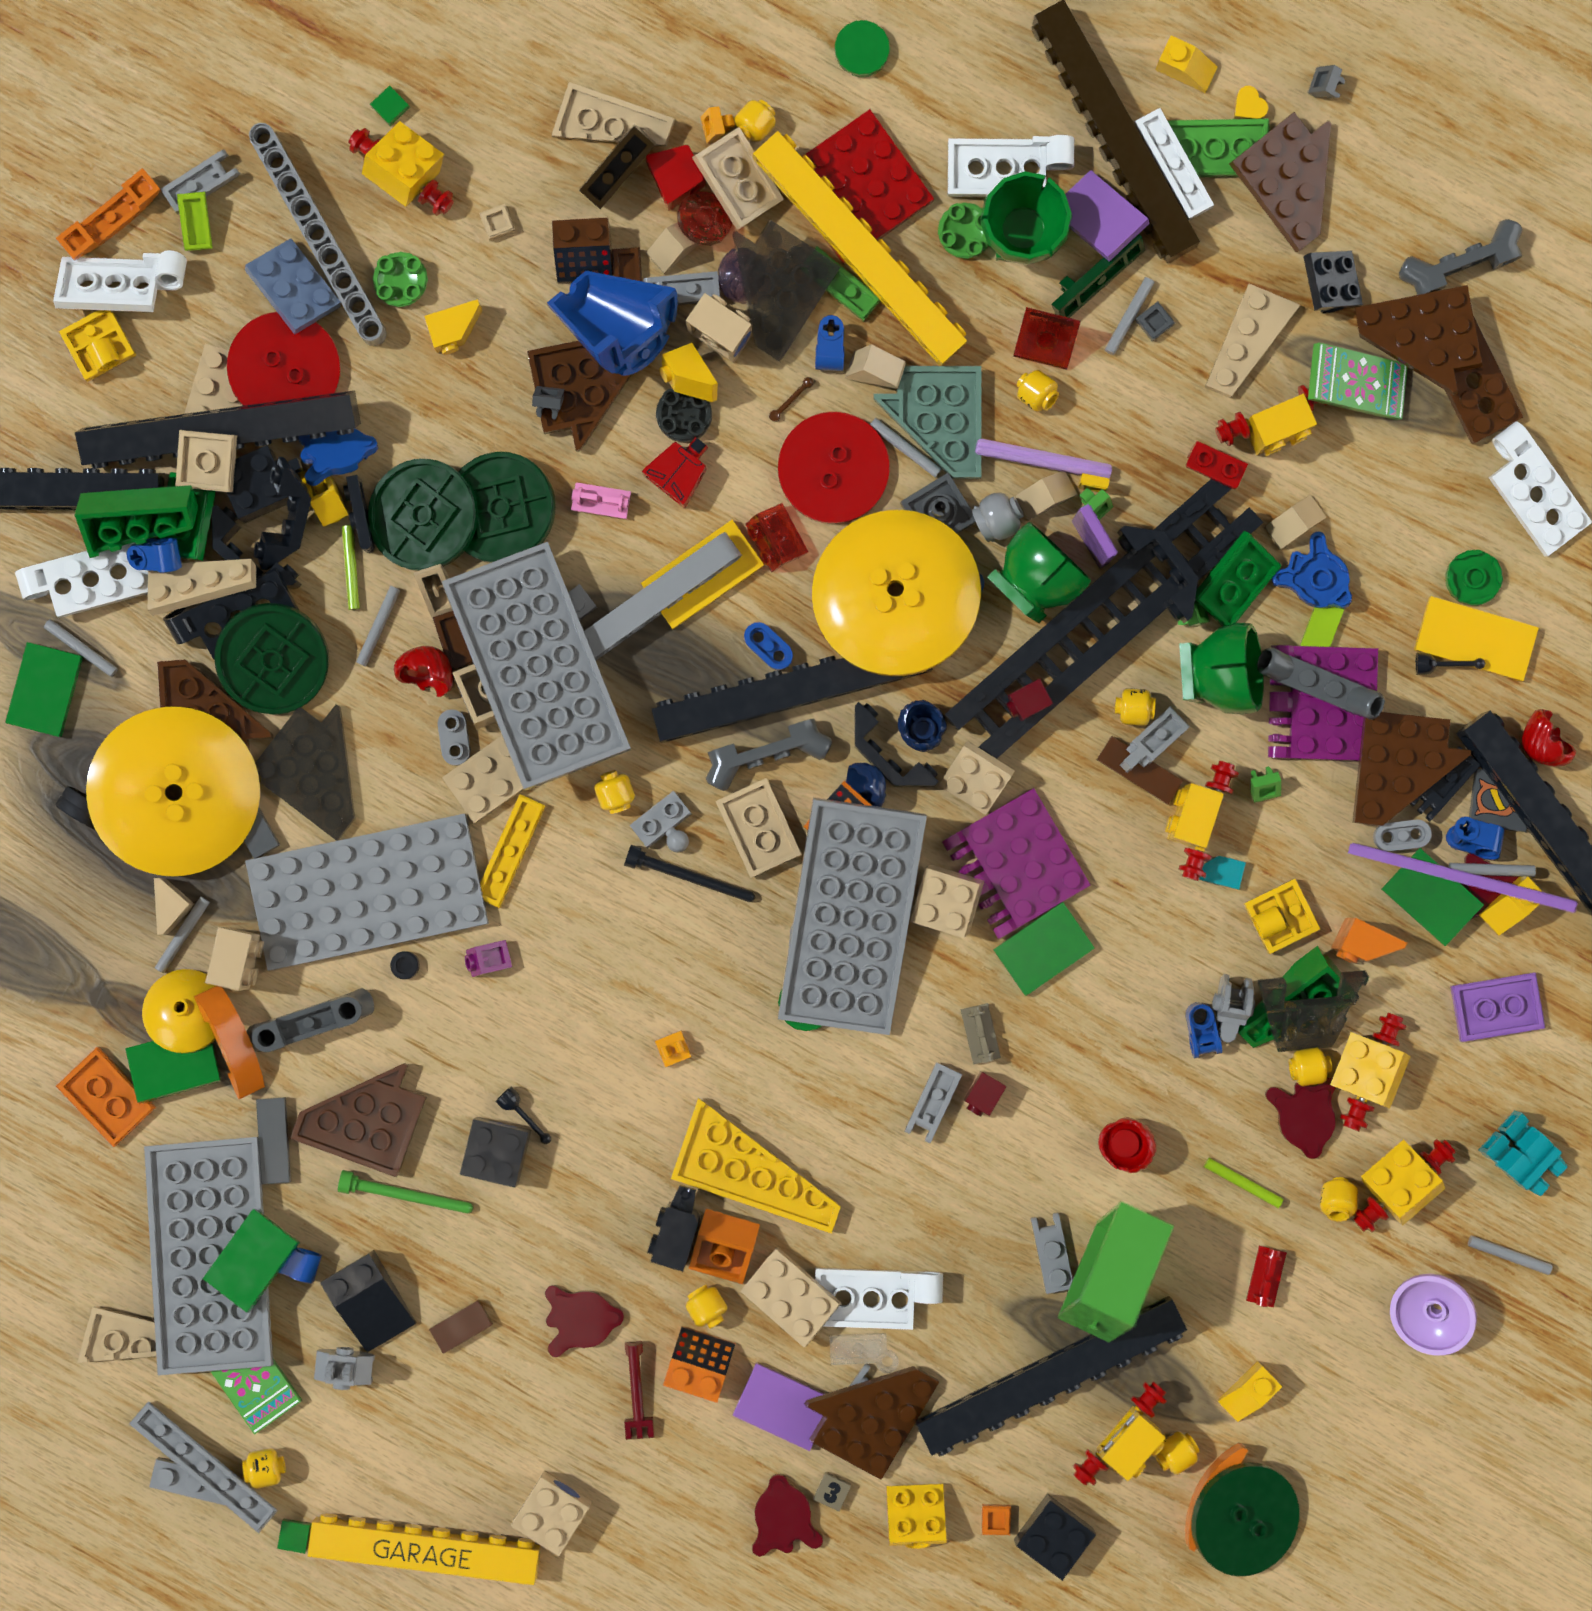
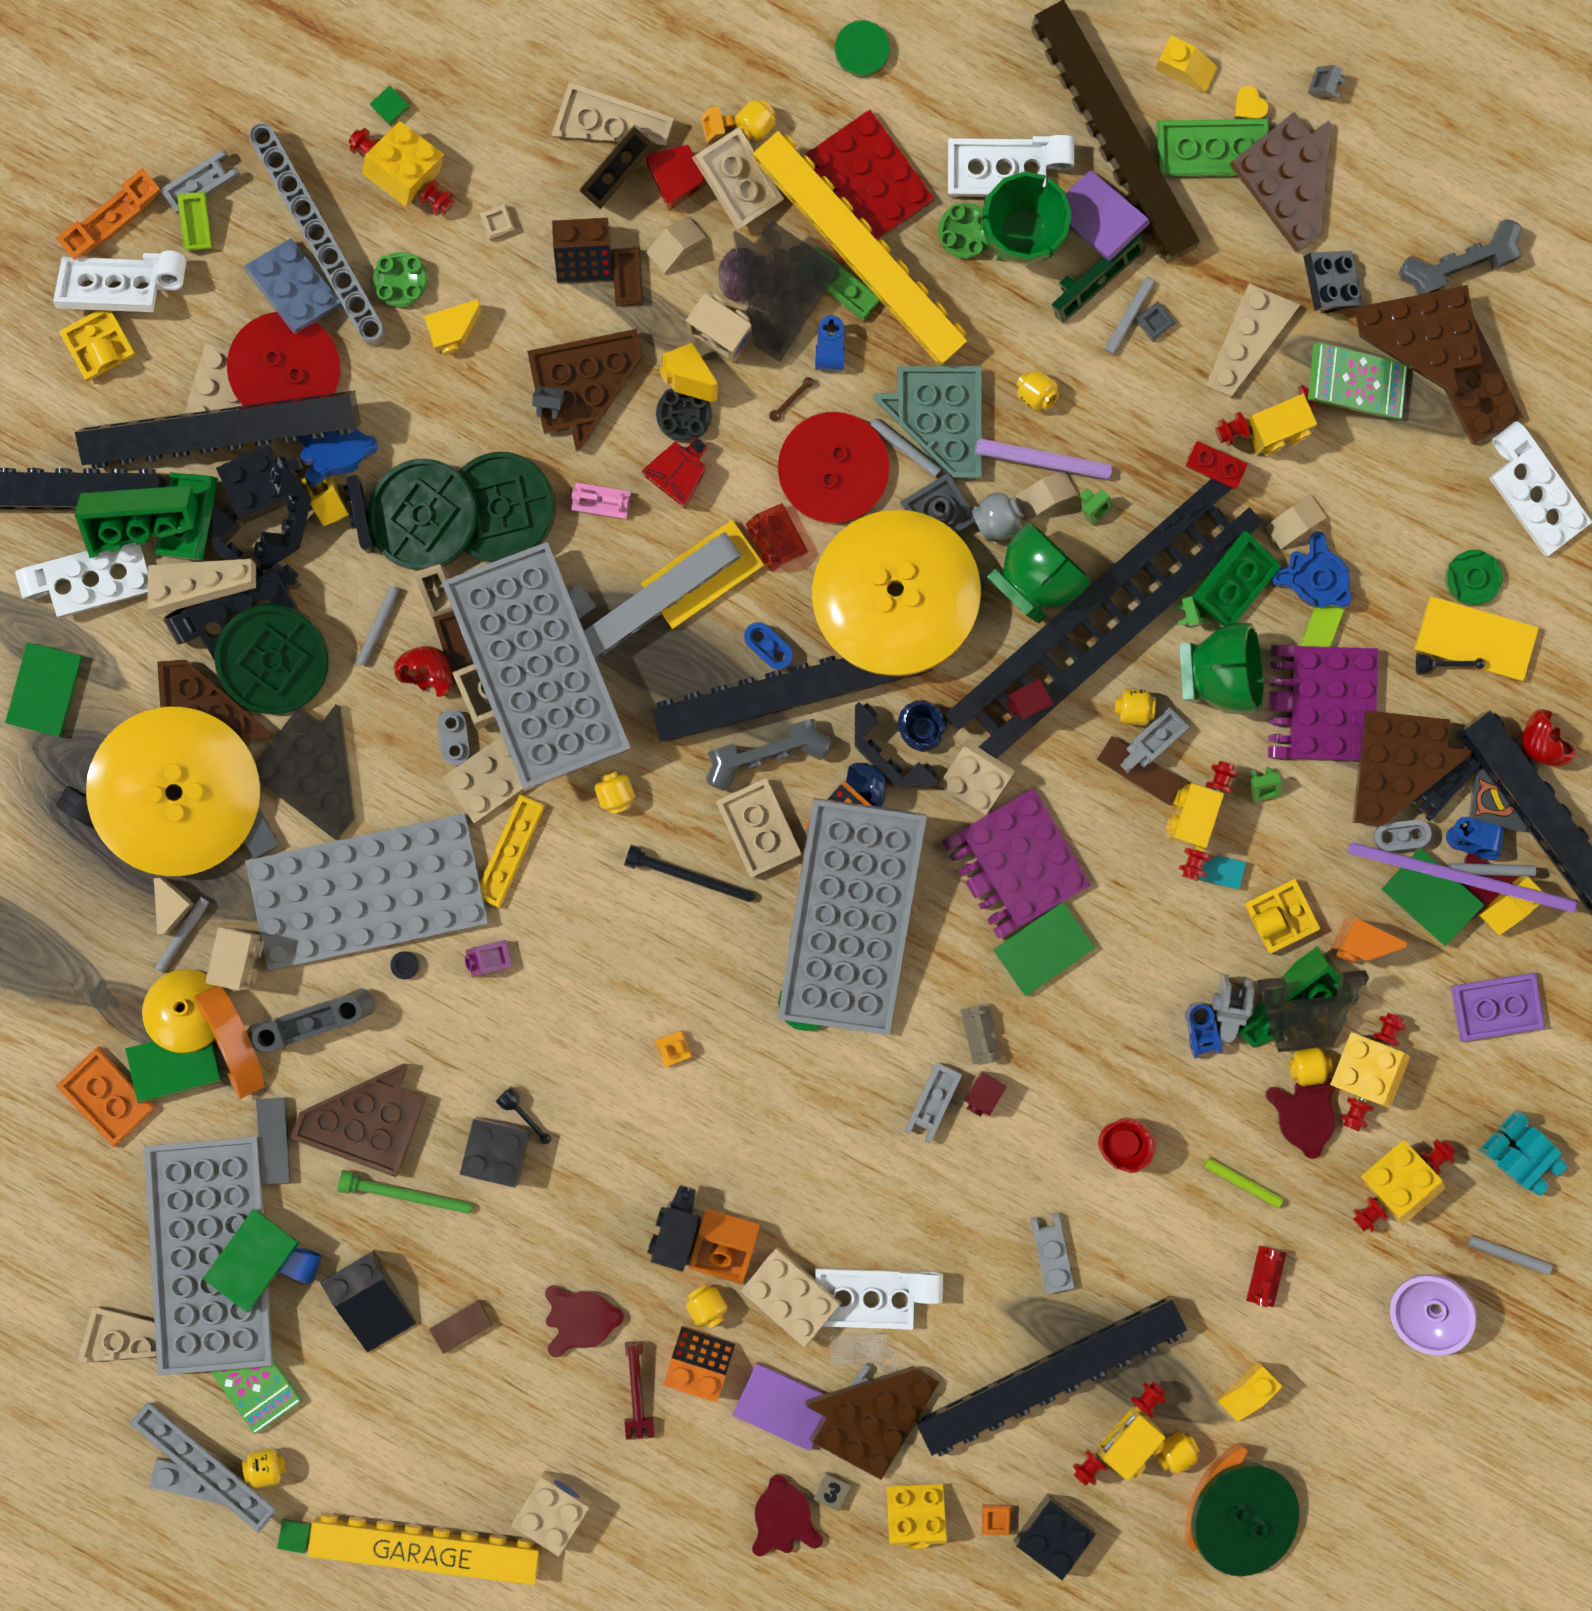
(80, 648): light grey bar -> none
(155, 555): blue piece -> none
(206, 460): tan tile -> none
(344, 1367): light grey hinge -> none
(350, 567): lime bar -> none
(617, 319): blue cone -> none
(662, 821): light grey plate -> none
(689, 286): light grey hinge -> none
(703, 219): clear red tile -> none
(735, 1166): yellow wing -> none
(875, 367): tan slope -> none
(947, 901): tan brick -> none
(1046, 338): clear red slope -> none
(1093, 482): yellow tile -> none
(1094, 536): medium lavender tile -> none
(1115, 1272): bright green container -> none
(1136, 539): black slope -> none
(1174, 164): white plate -> none
(1320, 684): dark grey plate -> none
(1339, 1199): yellow head -> none

